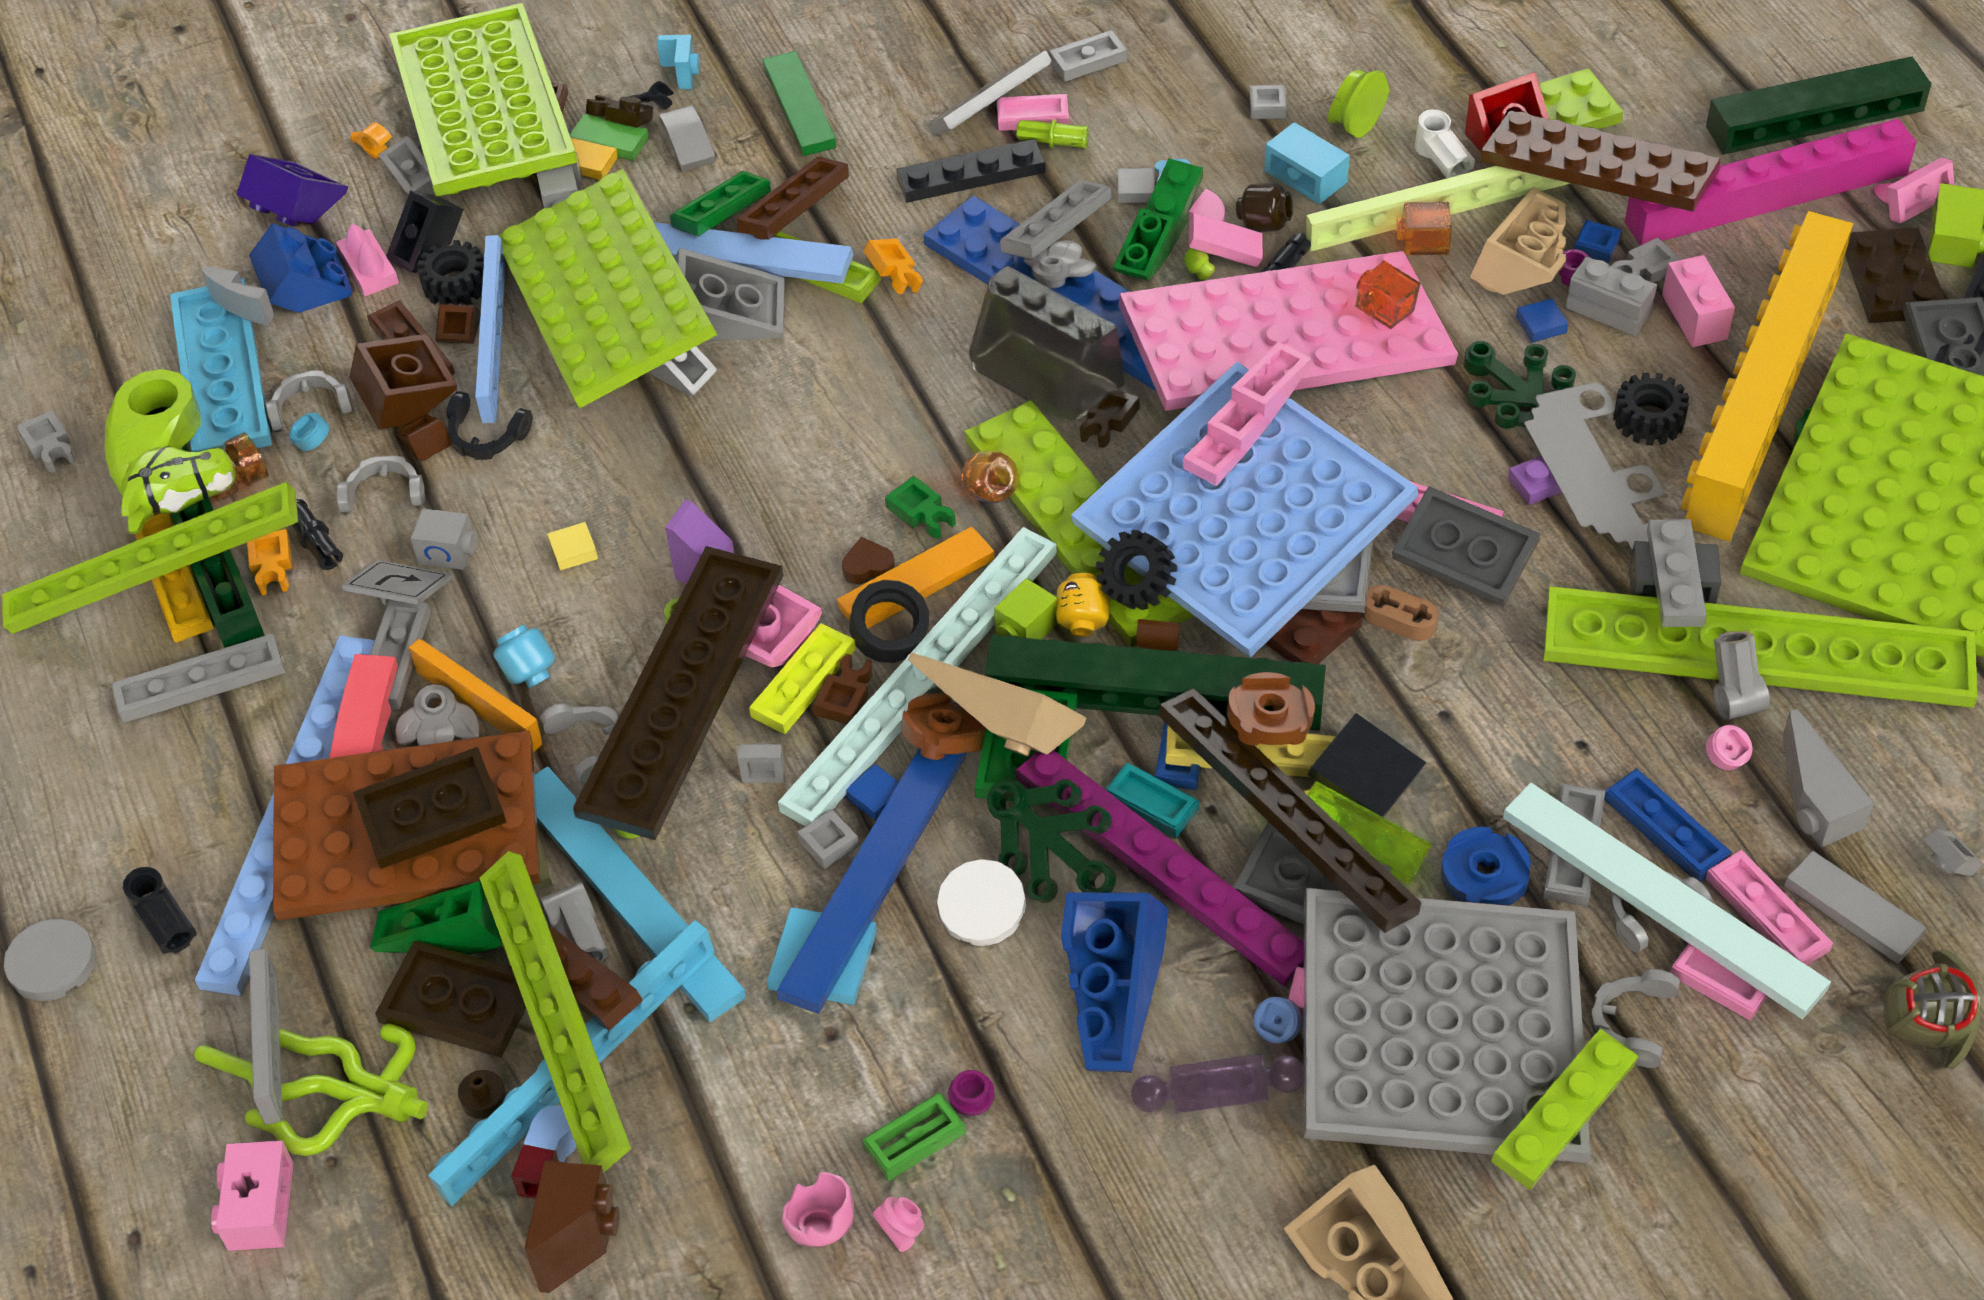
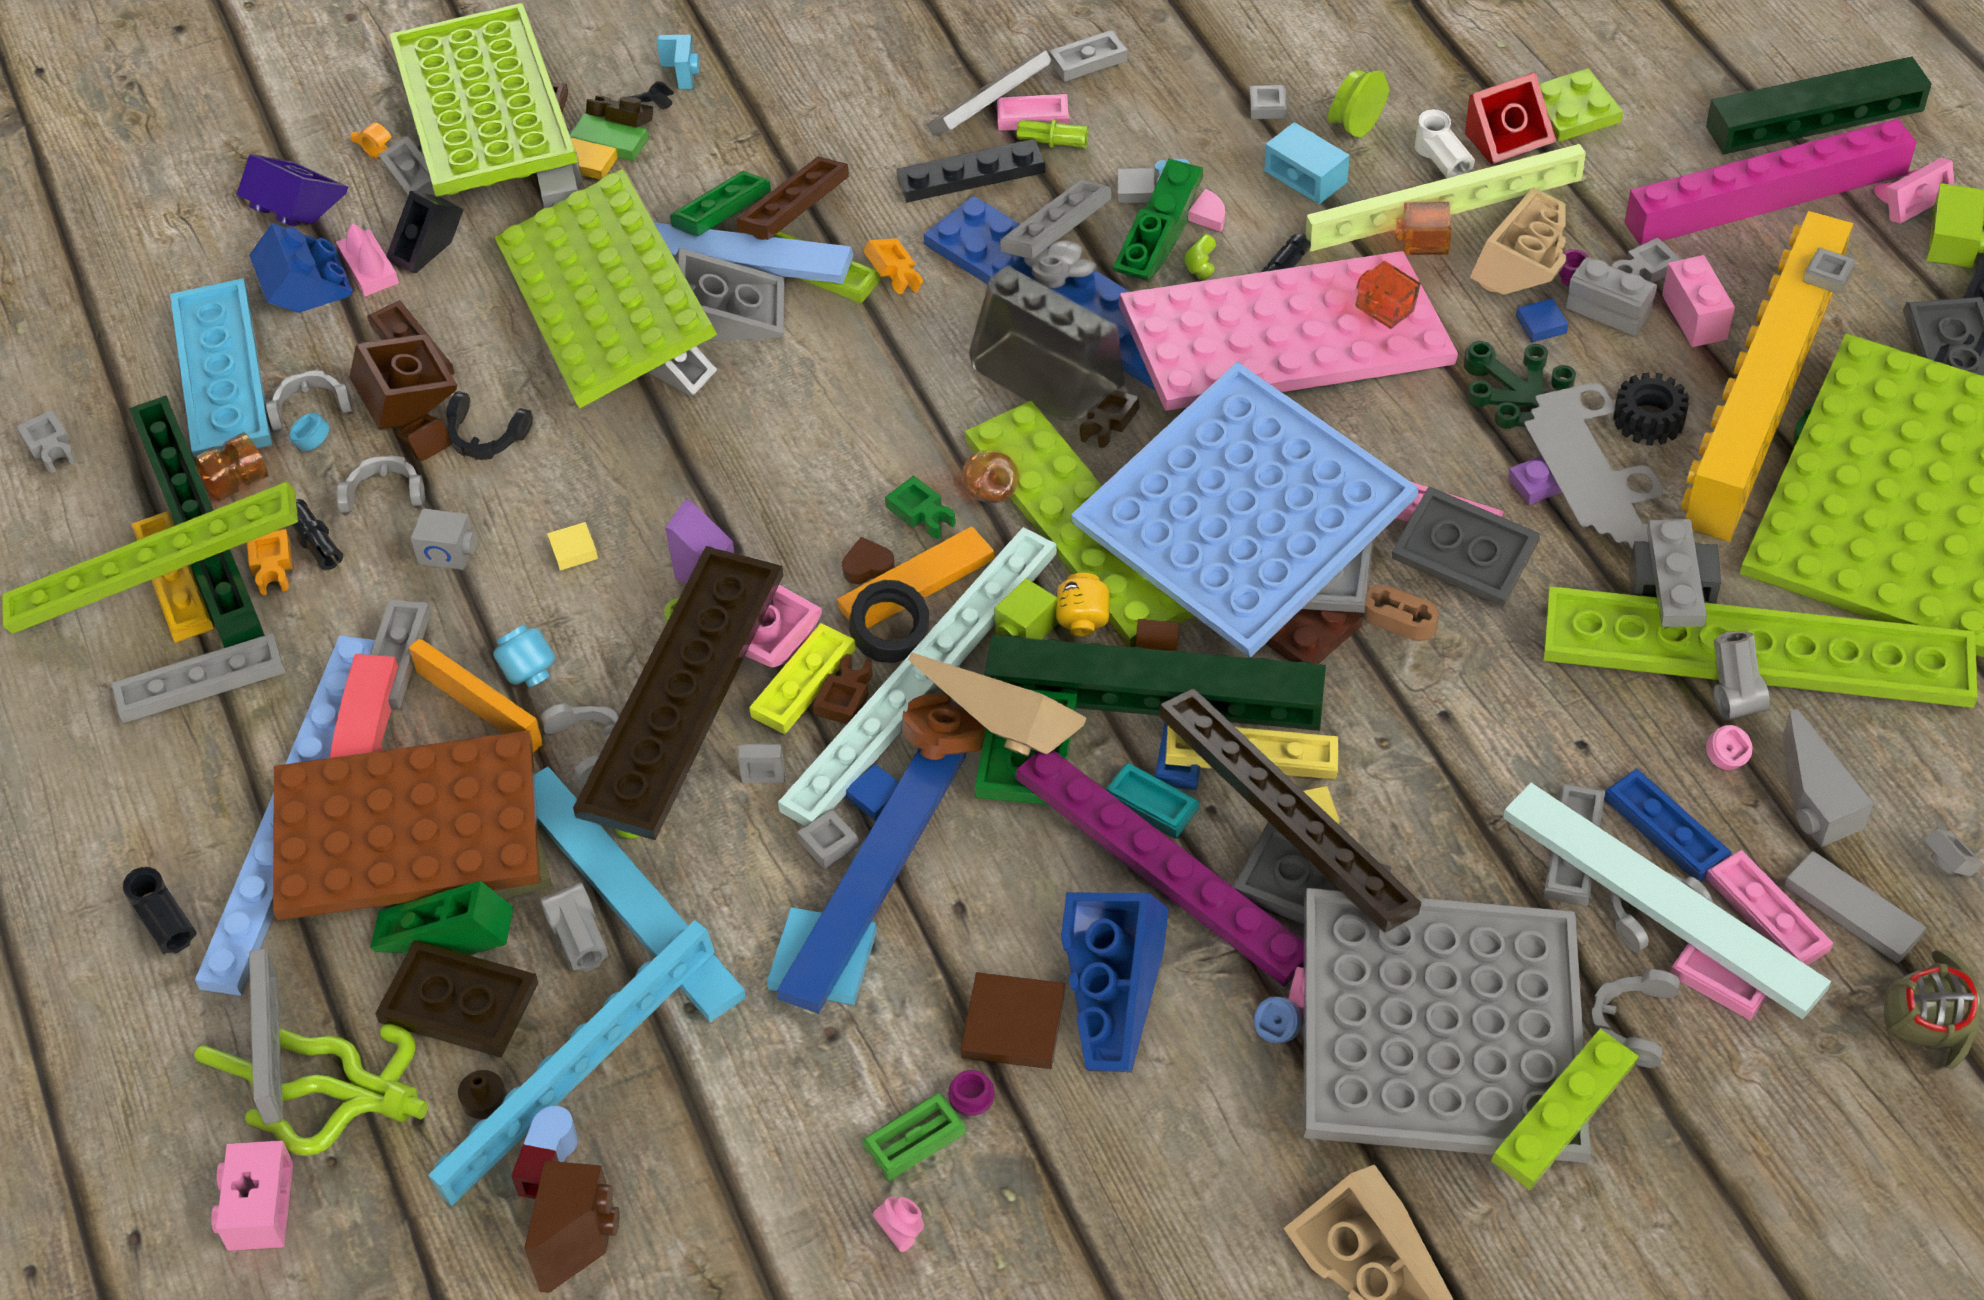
(49, 959): light grey tile -> none
(147, 451): lime animal -> none
(240, 299): light grey slope -> none
(397, 582): light grey piece -> none
(429, 807): dark brown plate -> none
(436, 724): light grey plate -> none
(447, 260): black tyre -> none
(457, 323): reddish brown slope -> none
(490, 330): light blue tile -> none
(554, 1013): lime plate -> none
(594, 986): reddish brown plate -> none
(687, 138): light grey slope -> none
(799, 103): tile -> none
(819, 1212): bright pink hair -> none
(981, 902): white tile -> none
(1013, 1020): none -> reddish brown tile
(1045, 834): dark green plant -> none
(1117, 560): black tyre -> none
(1218, 1083): clear purple plate -> none
(1225, 240): bright pink tile -> none
(1248, 413): bright pink slope -> none
(1265, 207): dark brown head -> none
(1284, 725): dark orange plate -> none
(1367, 766): black tile -> none
(1377, 835): clear neon green tile -> none
(1479, 845): blue plate -> none
(1598, 240): blue tile -> none
(1601, 160): plate -> none
(1829, 270): none -> light grey tile
(1890, 271): dark brown plate -> none

